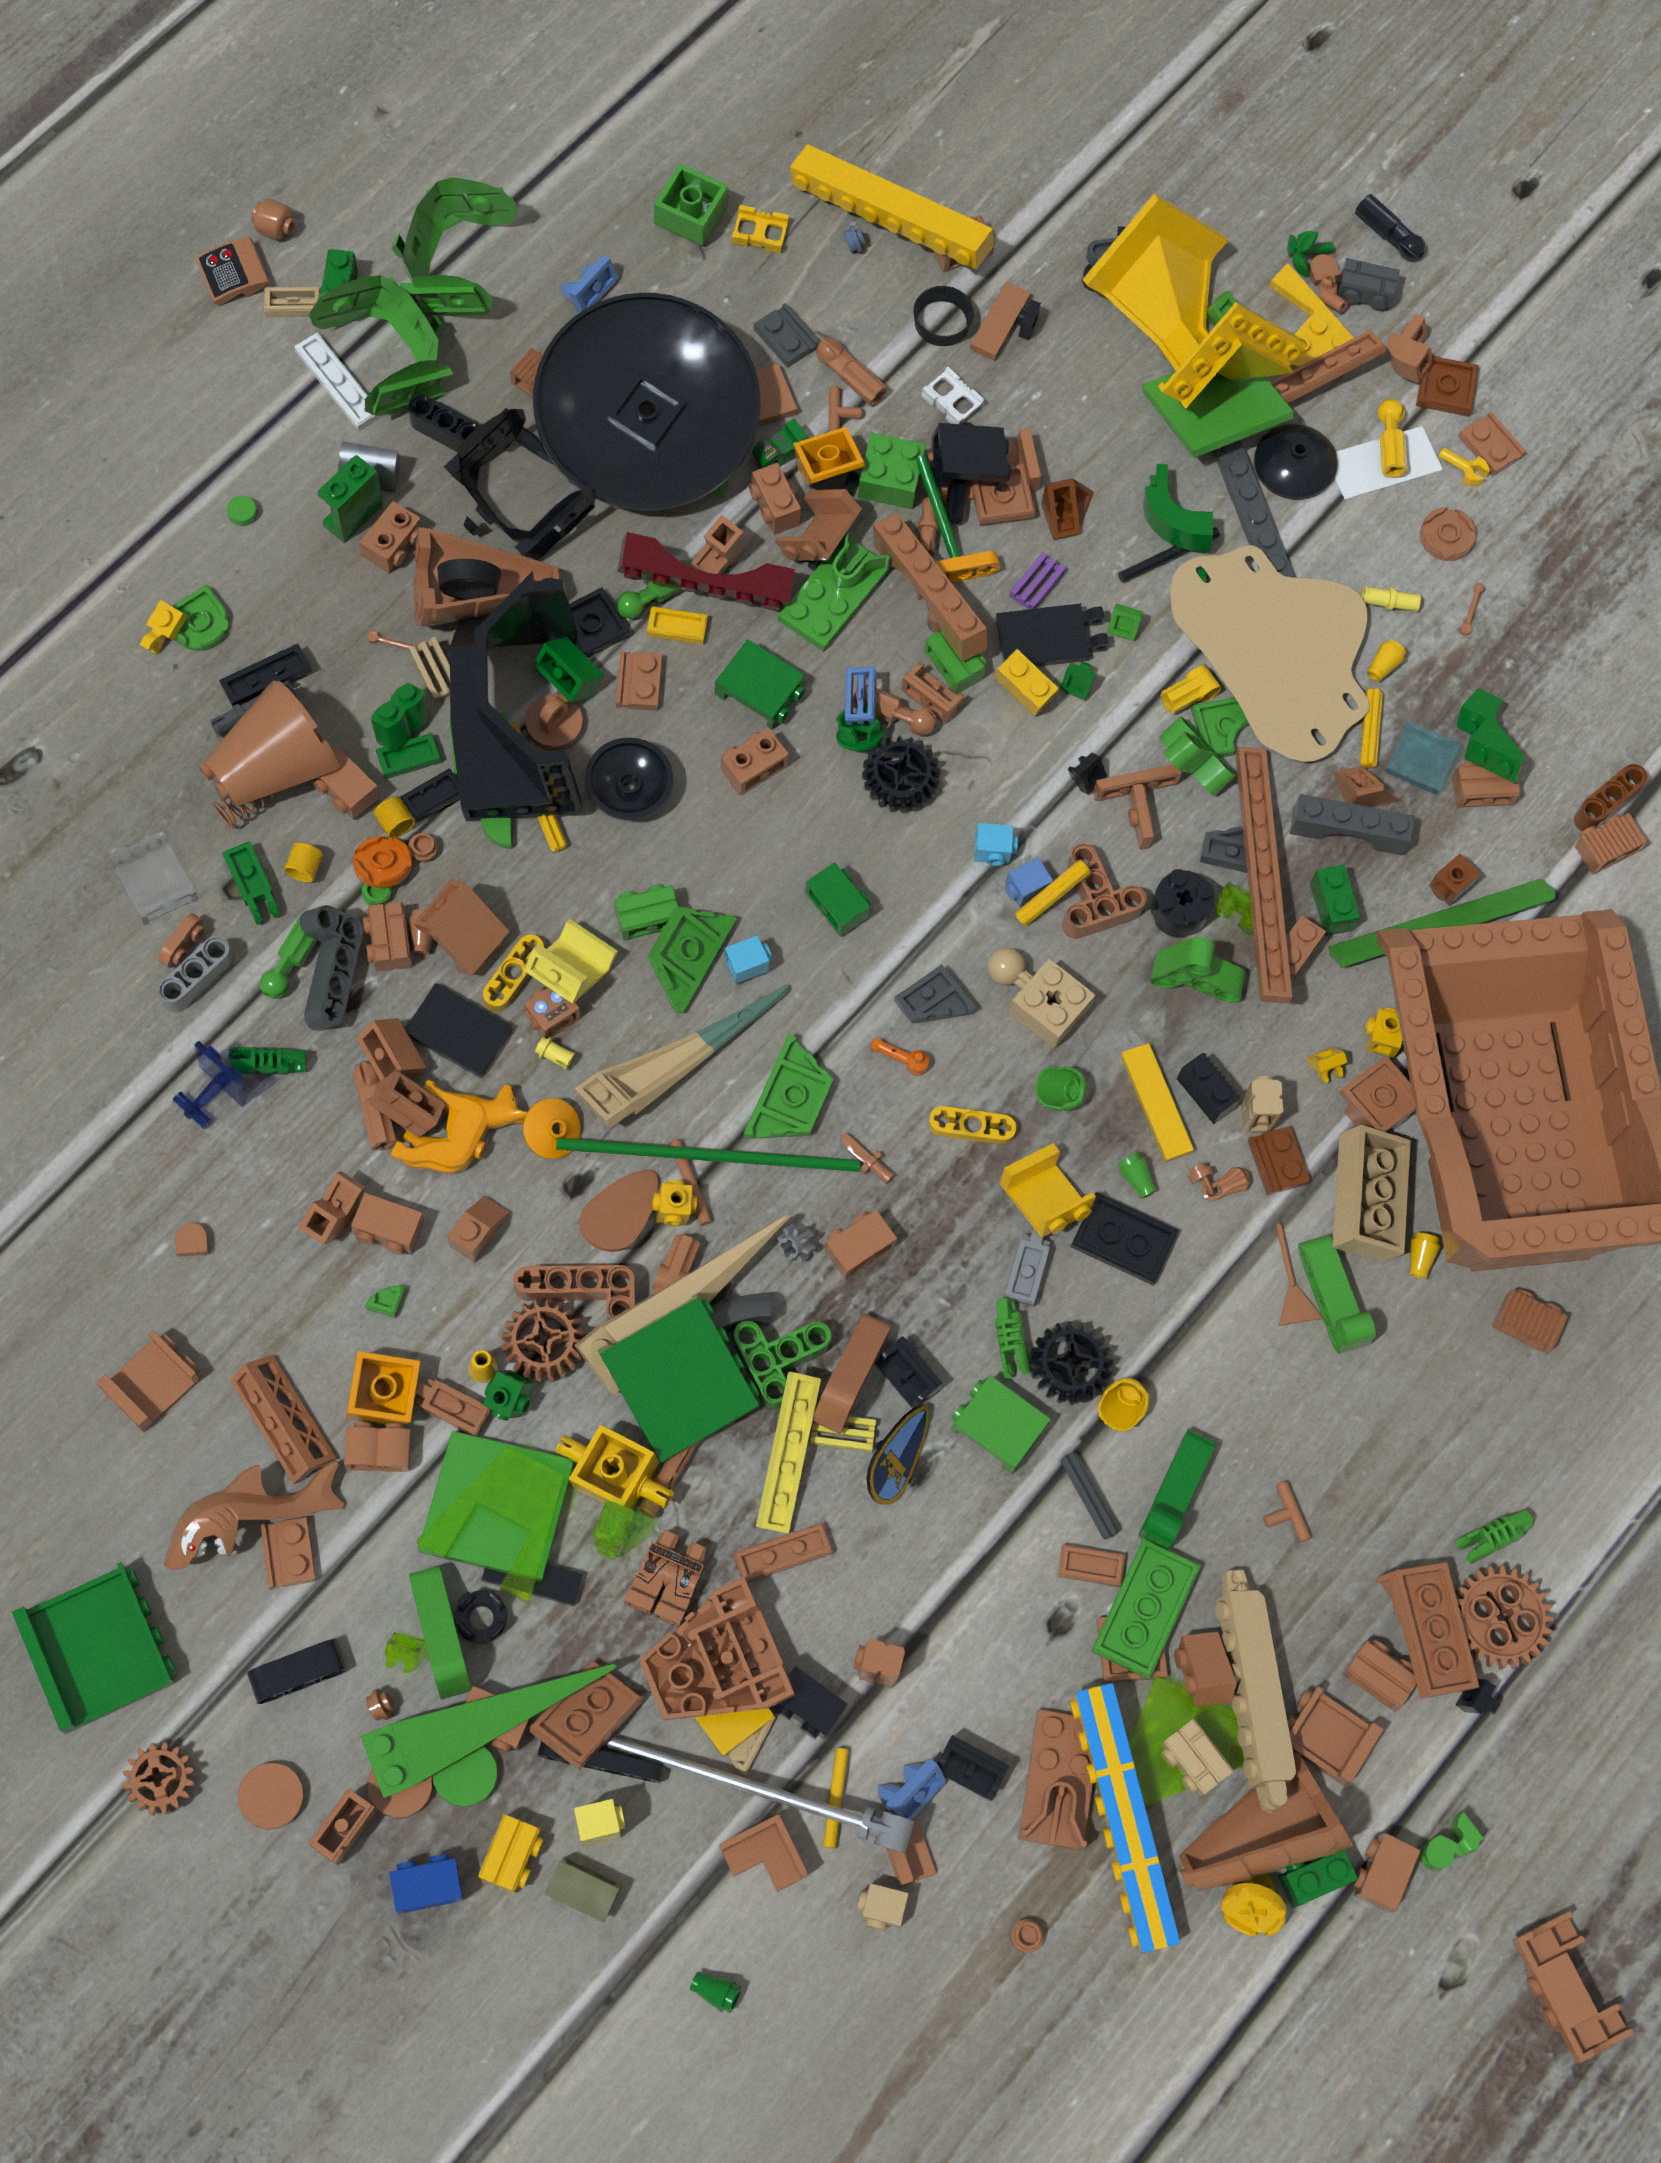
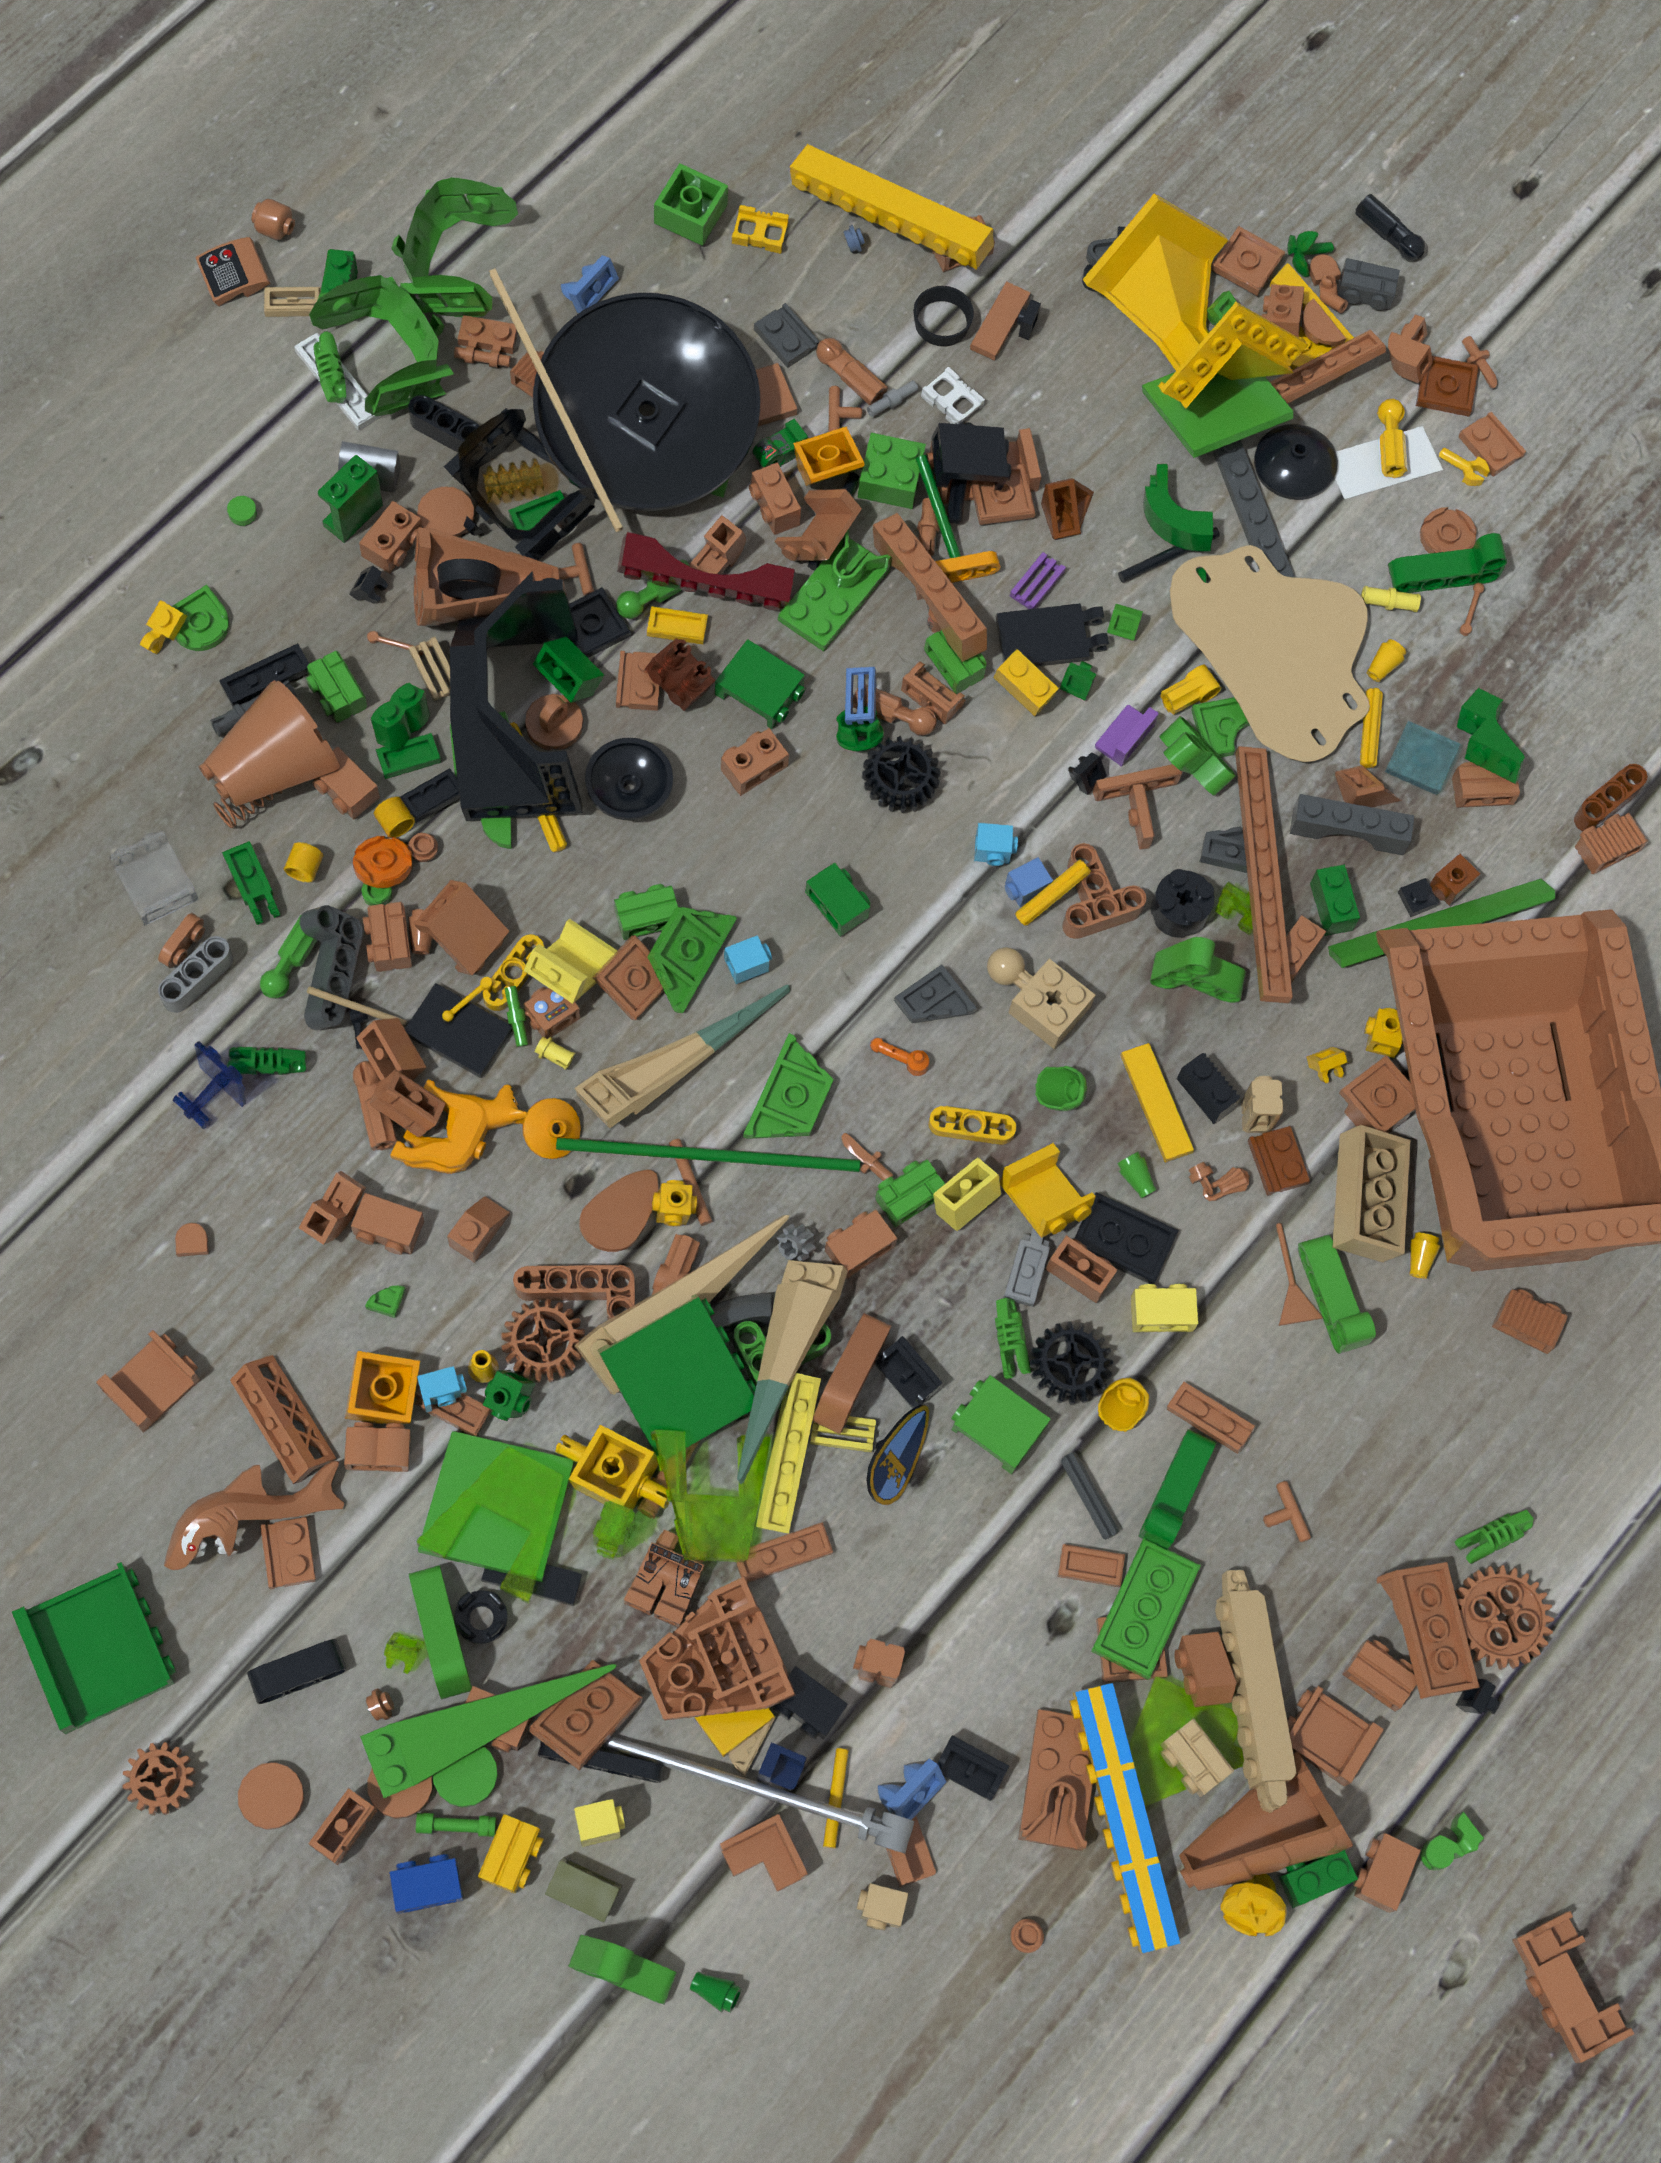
(330, 368): none -> bright green hinge
(336, 686): none -> bright green brick
(352, 1005): none -> tan axle
(357, 1018): none -> black hand
(366, 583): none -> black tile
(427, 1823): none -> bright green bar
(441, 1387): none -> medium azure brick
(446, 510): none -> nougat tile
(486, 335): none -> nougat plate
(486, 984): none -> yellow hinge
(513, 479): none -> clear yellow piece
(516, 1016): none -> bright green bar
(529, 514): none -> green tile
(555, 400): none -> tan piece
(580, 569): none -> nougat piece
(622, 1968): none -> bright green beam
(630, 978): none -> nougat tile
(680, 674): none -> copper brick
(710, 1524): none -> clear neon green wing
(781, 1767): none -> dark blue panel
(797, 1316): none -> tan plate
(892, 398): none -> light grey bar
(909, 1192): none -> bright green brick
(967, 1194): none -> light yellow brick
(1081, 1268): none -> nougat brick
(1126, 733): none -> medium lavender panel
(1164, 1309): none -> light yellow brick
(1210, 1417): none -> nougat hinge
(1247, 260): none -> nougat plate
(1285, 307): none -> nougat brick
(1319, 326): none -> nougat tile
(1418, 897): none -> black plate
(1451, 568): none -> green beam
(1479, 358): none -> nougat piece

